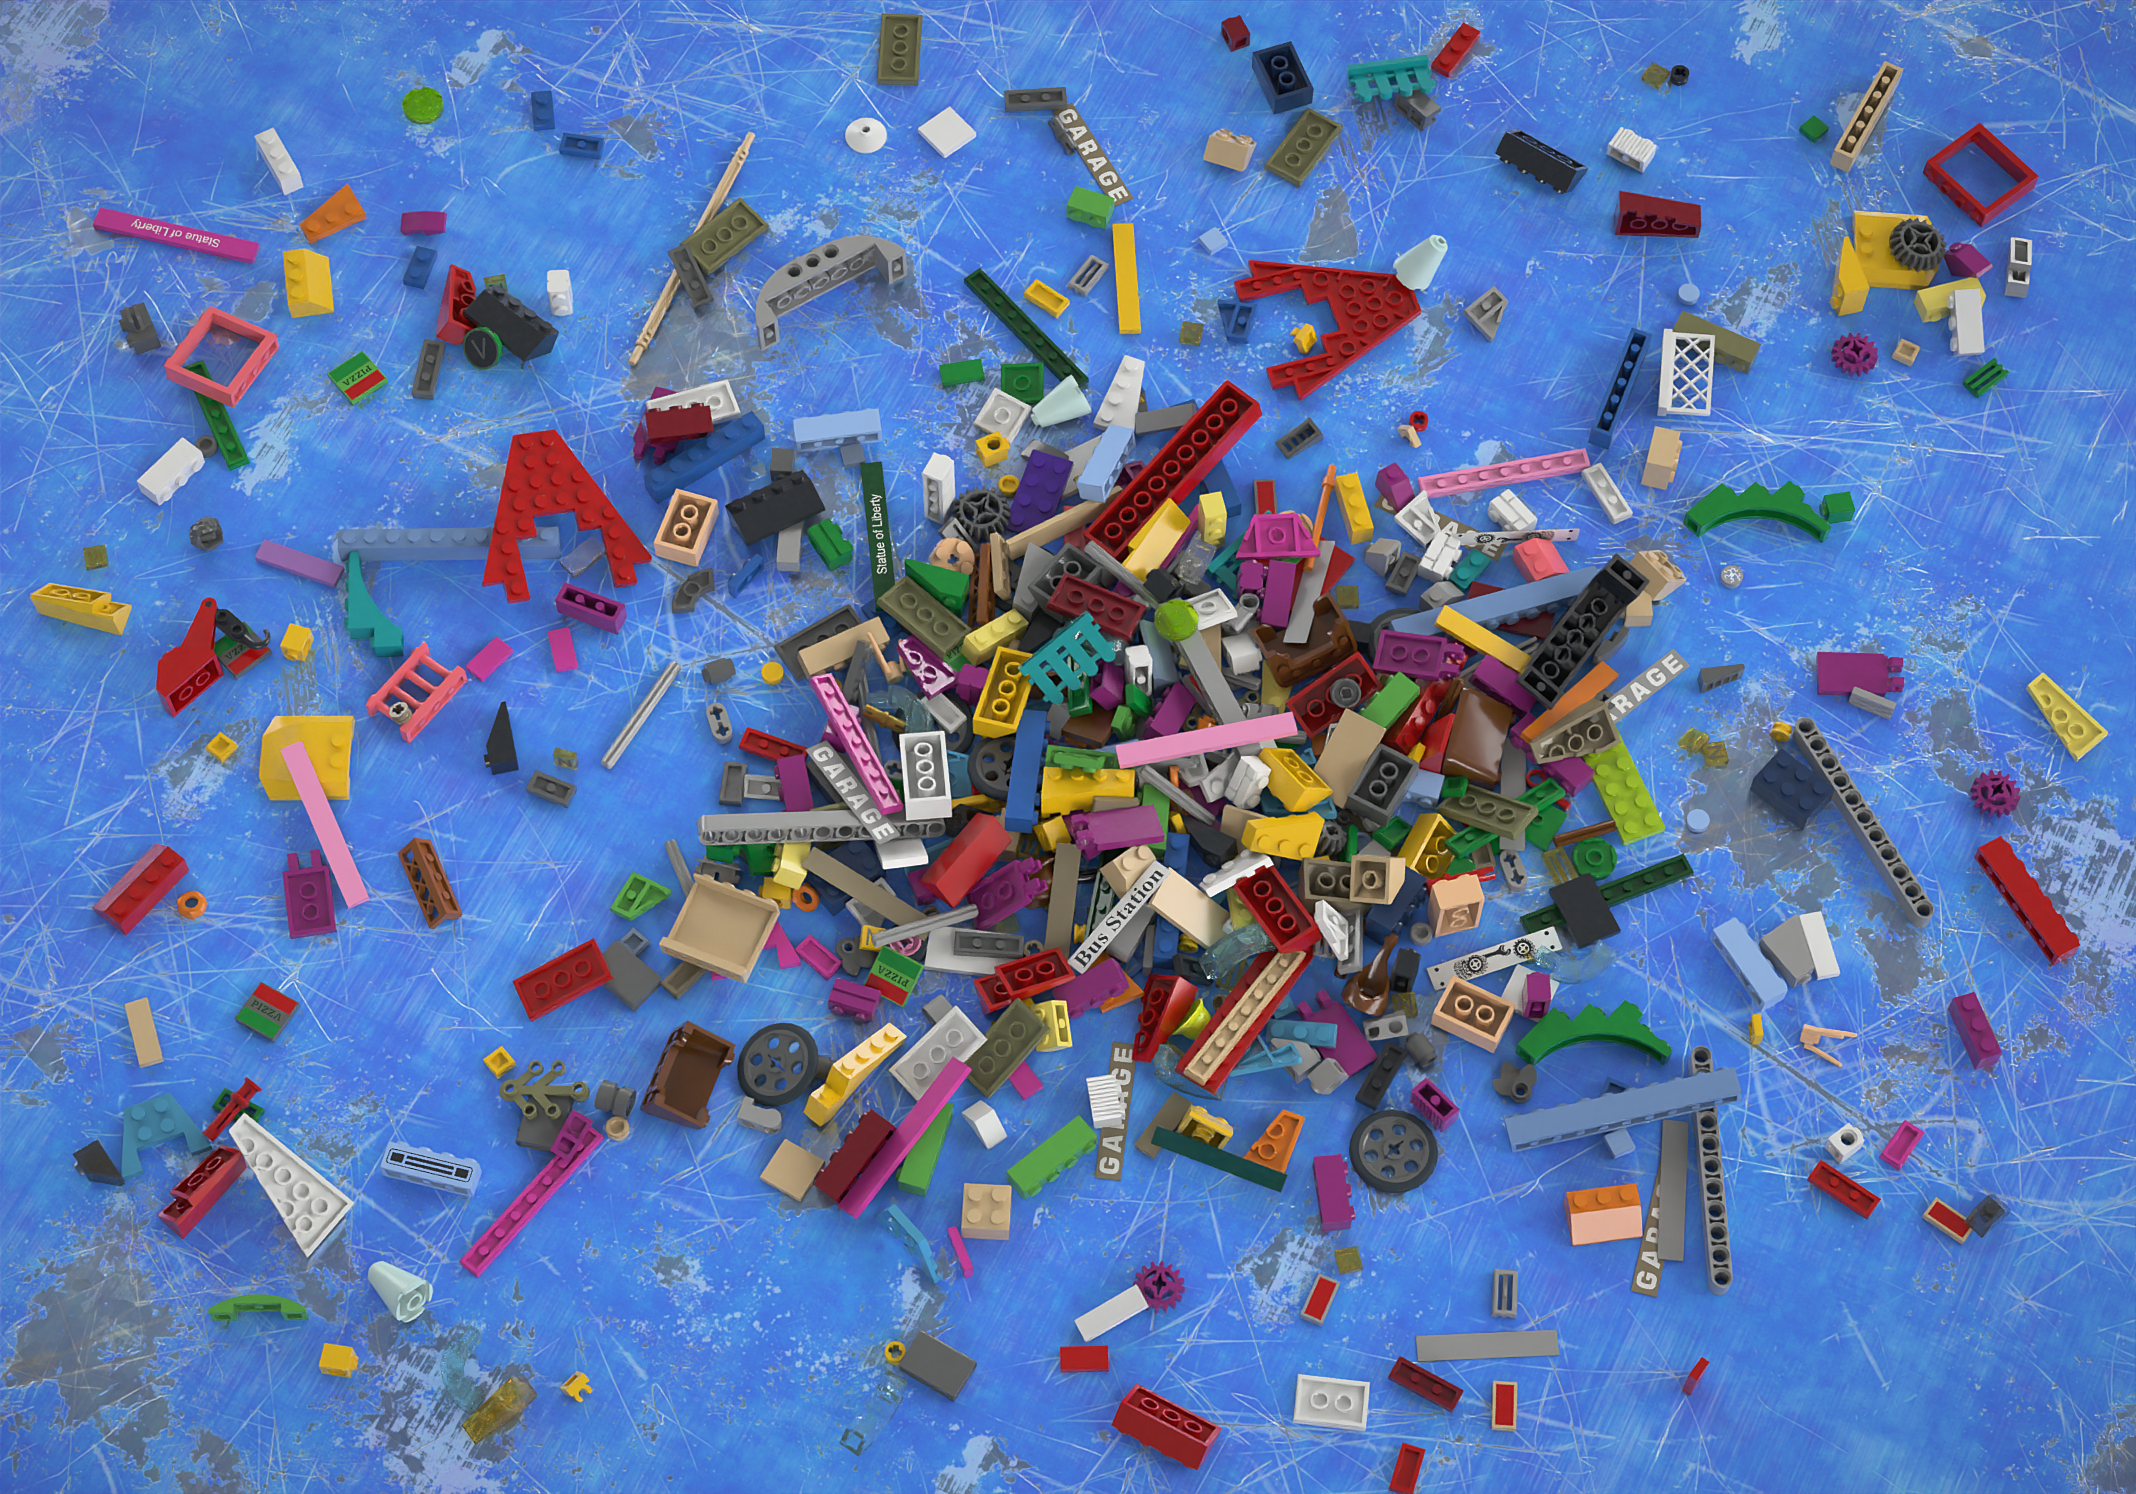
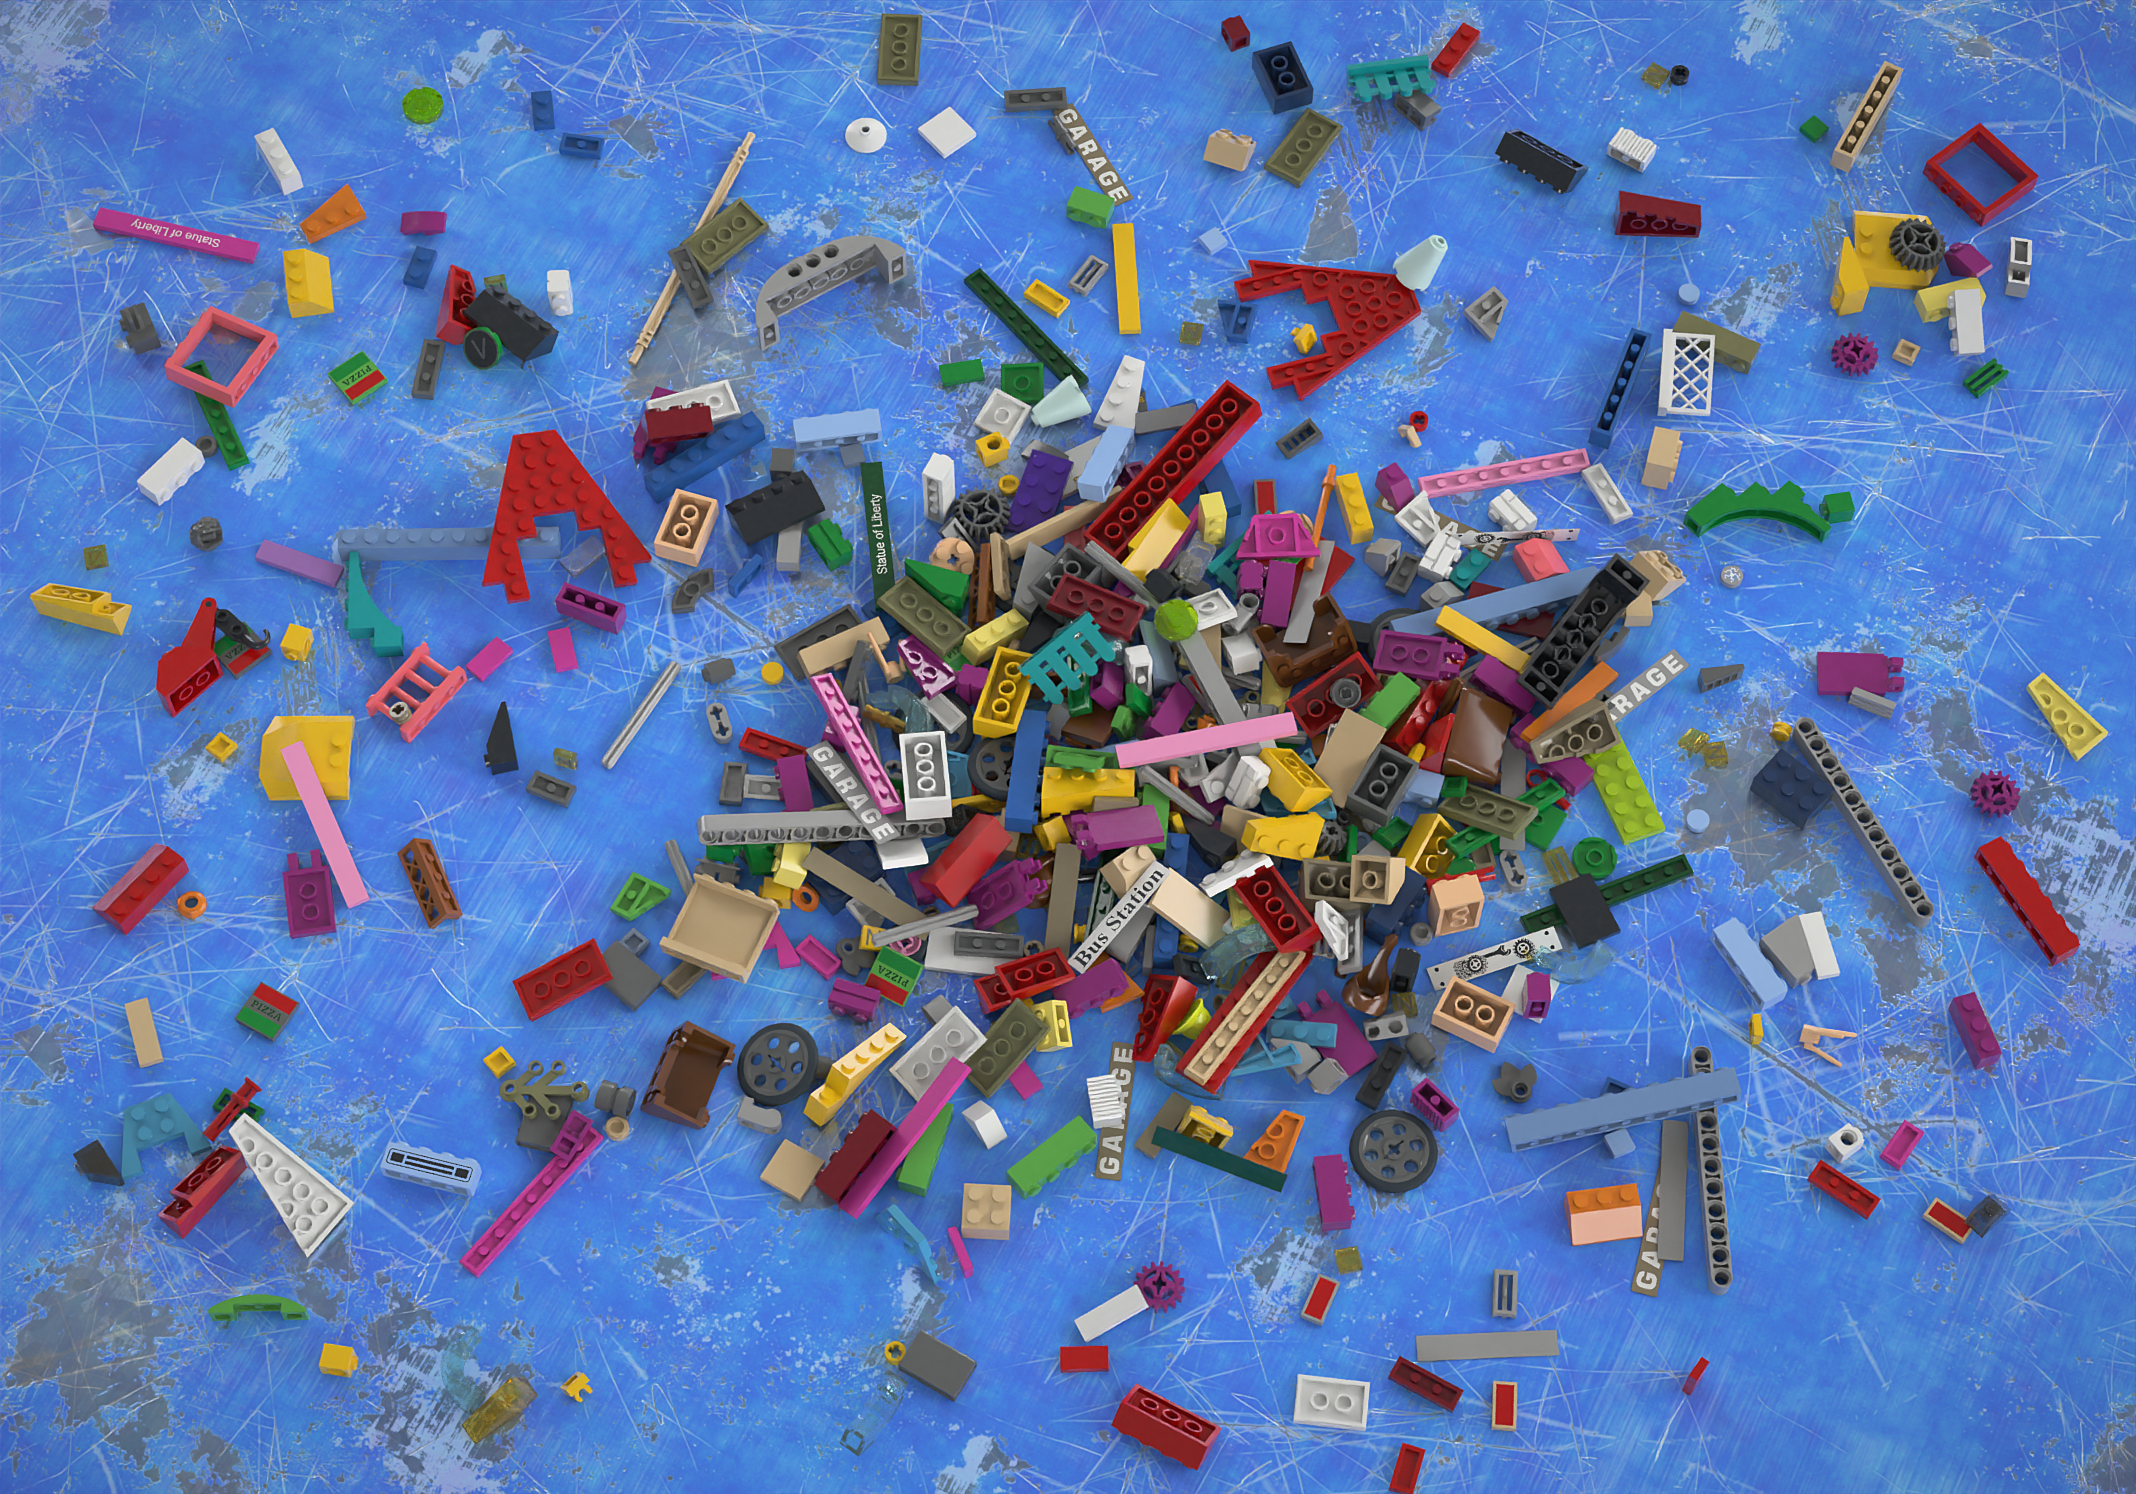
(400, 1290): light aqua cone -> none
(1347, 597): clear yellow tile -> none
(1584, 833): reddish brown axle -> none
(1592, 1025): green arch -> none

